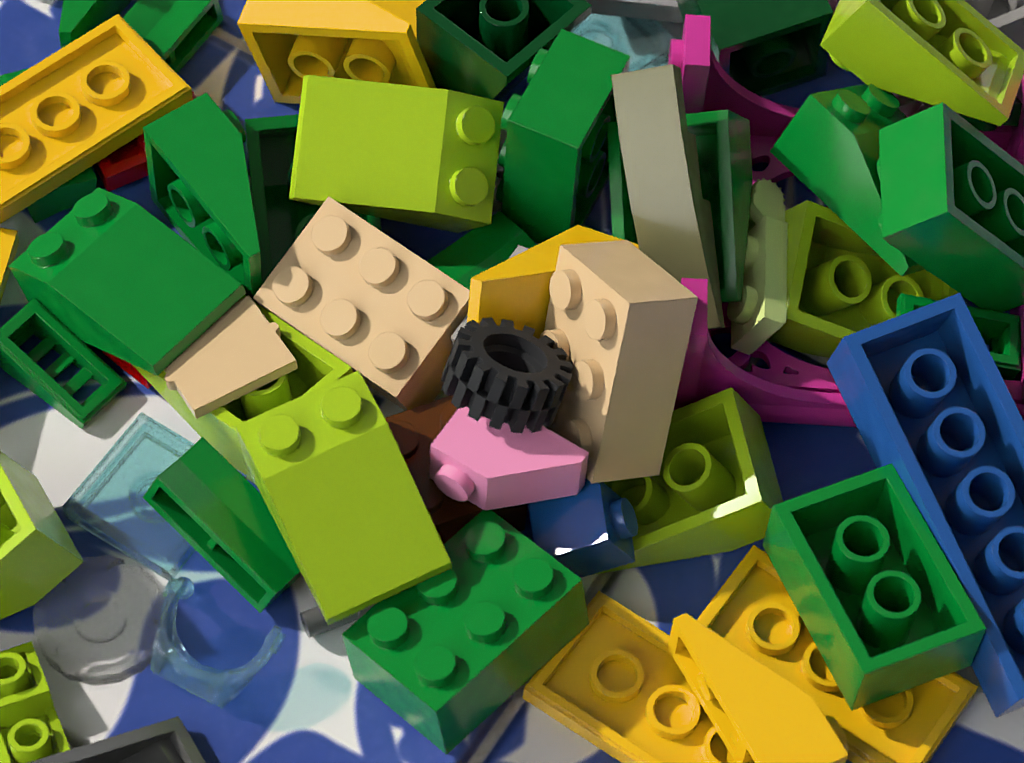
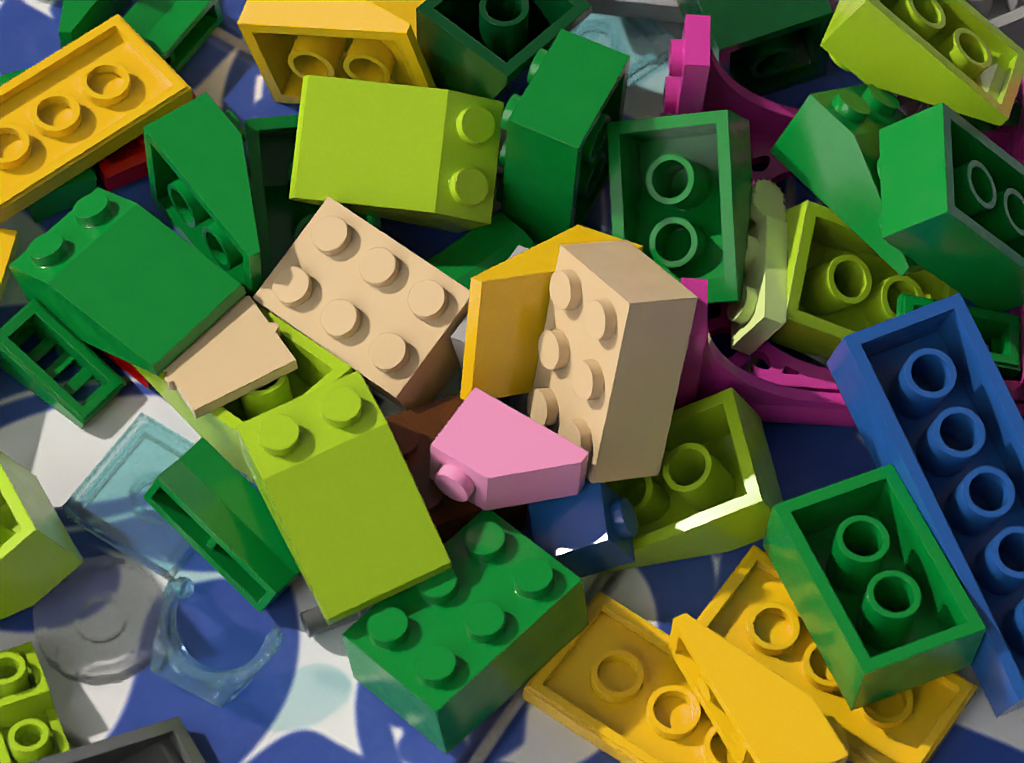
(506, 375): black tyre -> none
(665, 180): slope -> none

